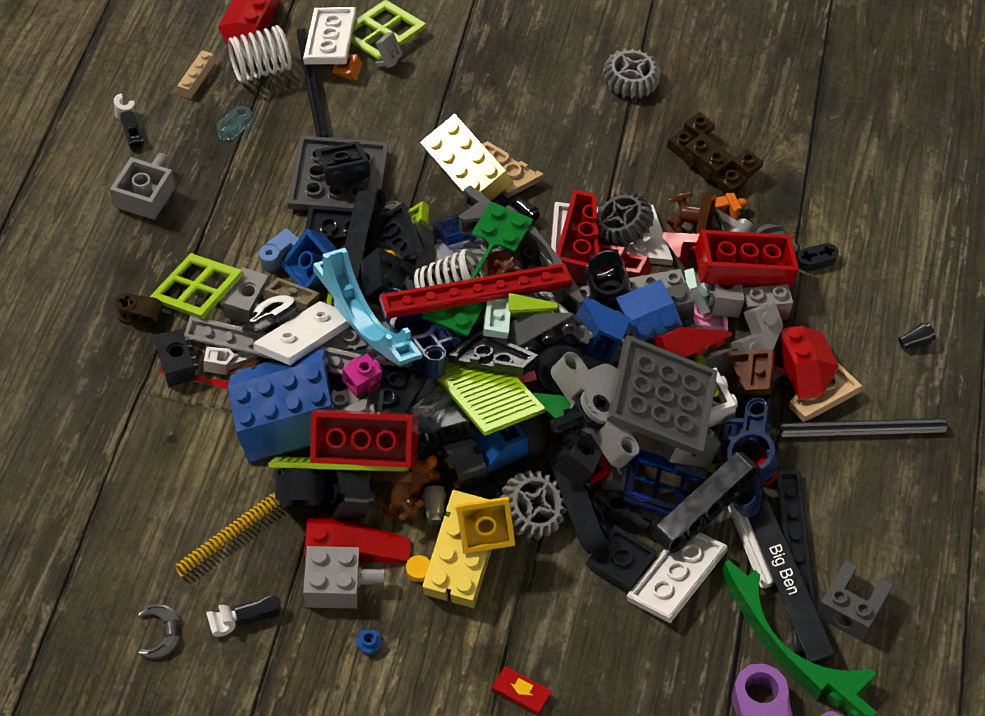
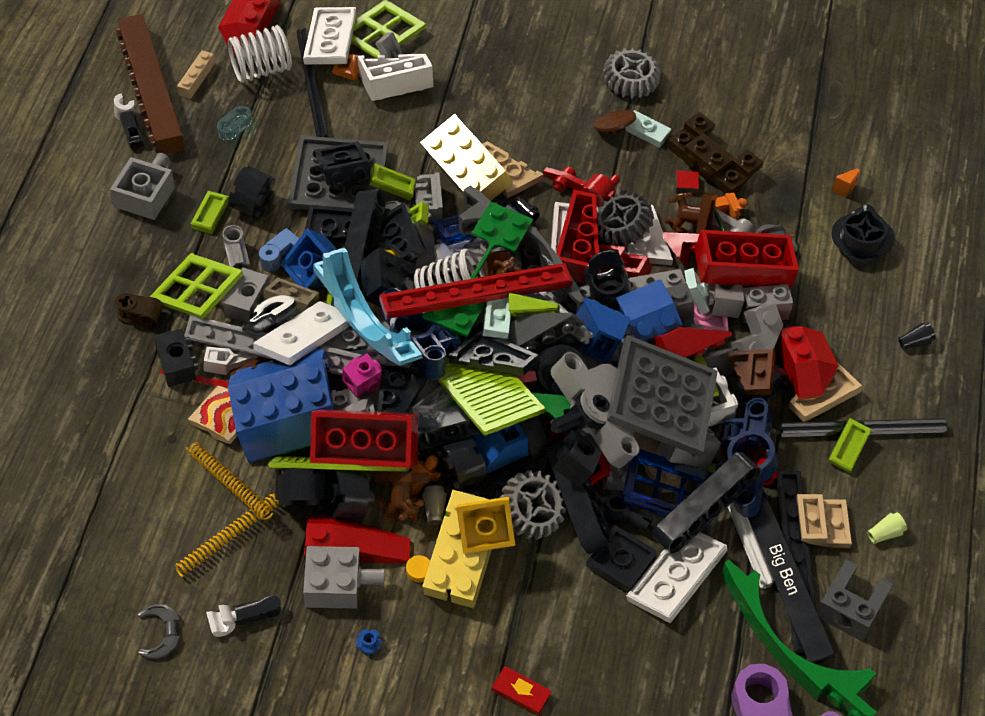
(149, 85): none -> reddish brown brick
(209, 212): none -> lime tile
(216, 416): none -> slope
(225, 483): none -> yellow piece
(235, 247): none -> light grey piece
(252, 192): none -> black brick
(392, 182): none -> lime tile
(395, 76): none -> white wedge
(430, 194): none -> light grey hinge
(598, 184): none -> red piece
(615, 121): none -> reddish brown piece
(649, 130): none -> light aqua plate
(687, 182): none -> red tile
(817, 257): black beam -> none
(823, 521): none -> tan slope
(846, 182): none -> orange slope
(849, 445): none -> lime tile
(863, 235): none -> black piece
(888, 528): none -> yellowish green cone

